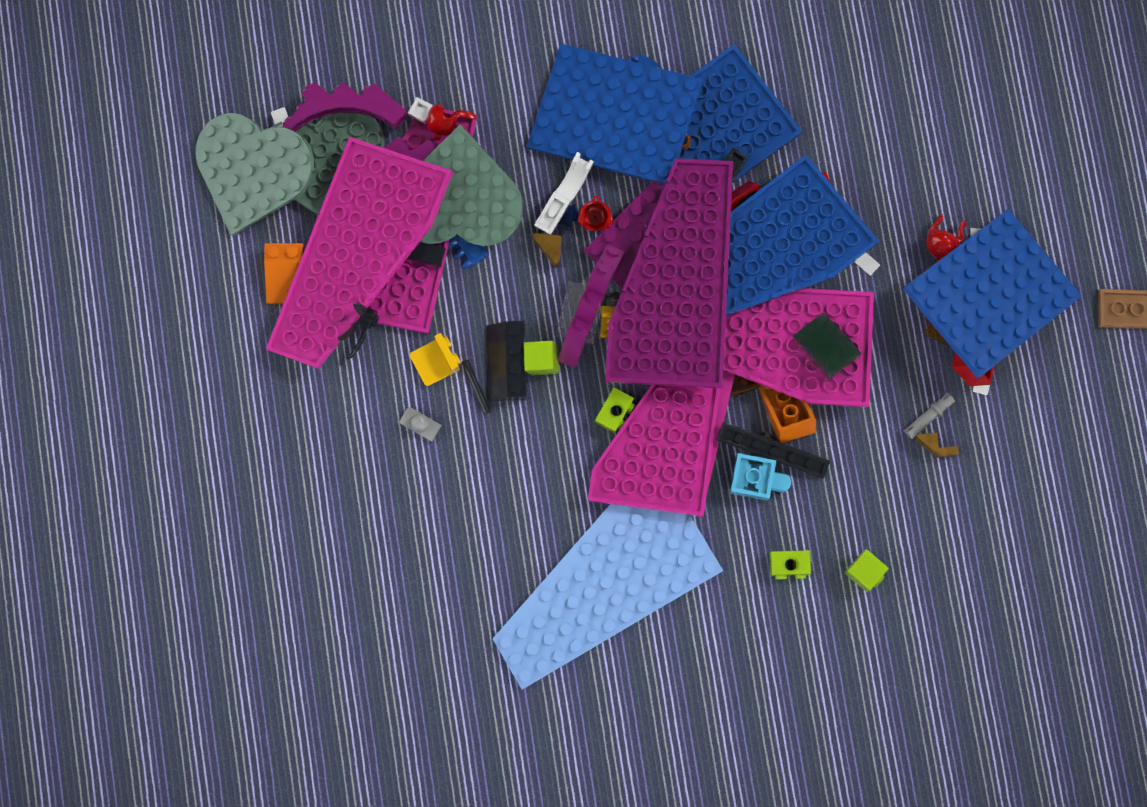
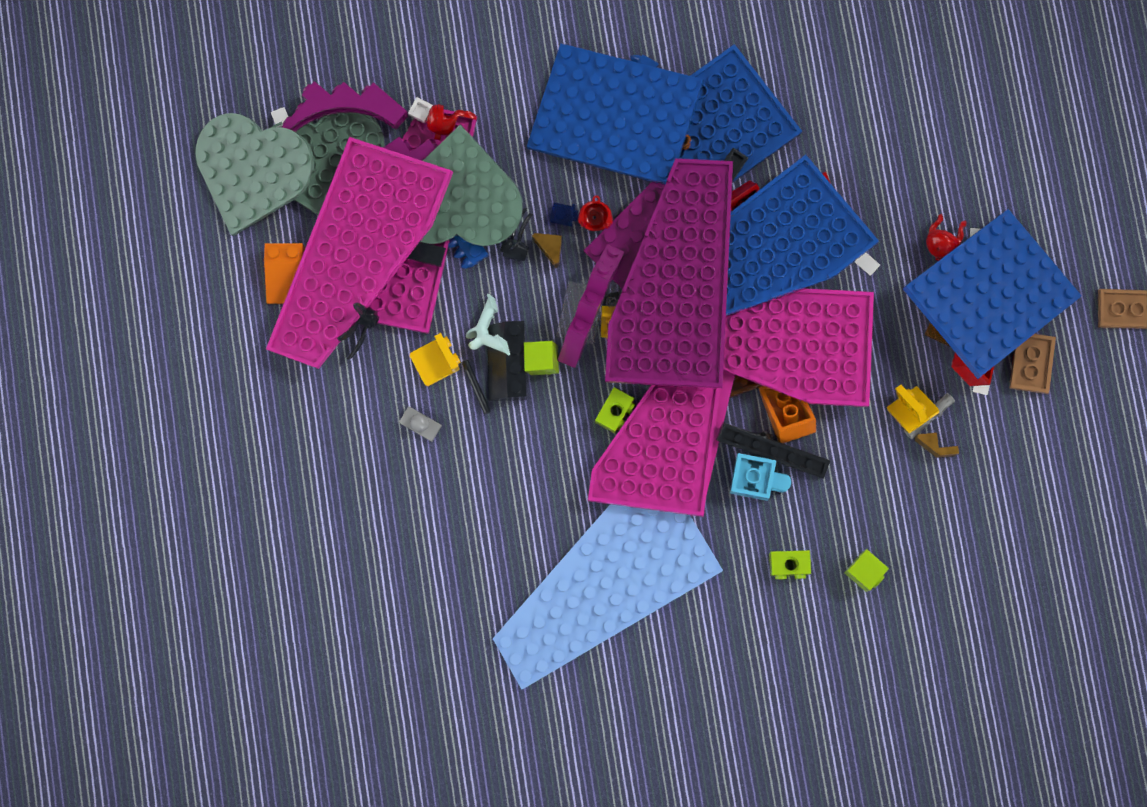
(481, 333): none -> light aqua piece
(513, 248): none -> black plant
(564, 195): white piece -> none
(827, 346): clear green slope -> none
(912, 408): none -> yellow bracket
(1033, 364): none -> medium nougat plate

